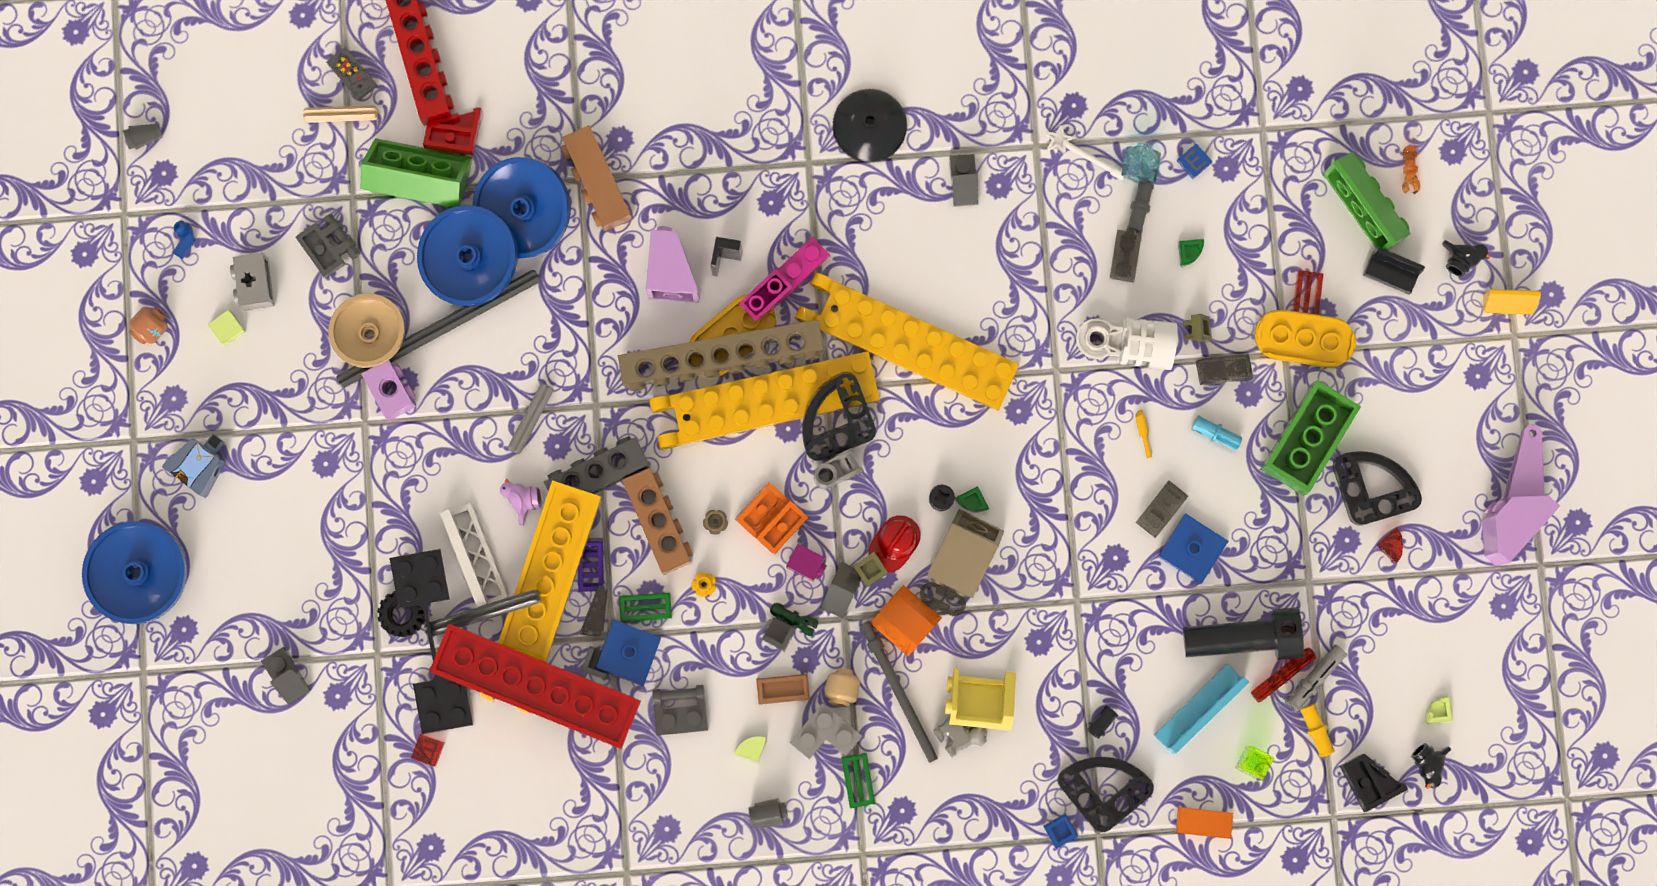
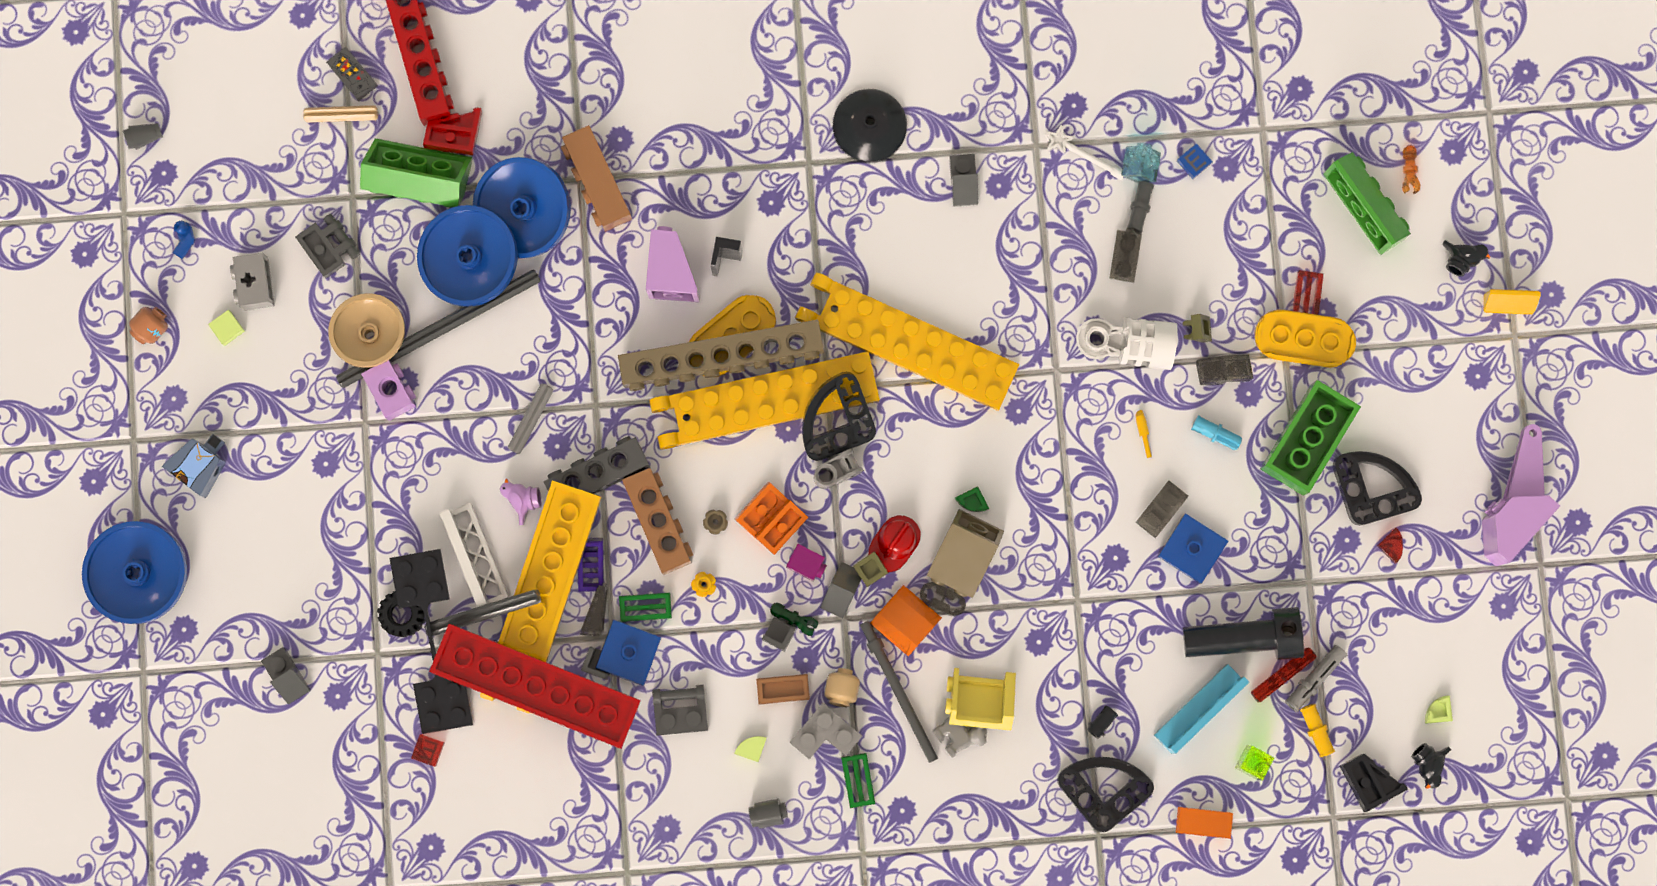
(784, 280): dark pink slope -> none
(942, 501): black wheel -> none
(1060, 831): blue tile -> none
(1189, 251): green tile -> none
(1393, 270): black panel -> none

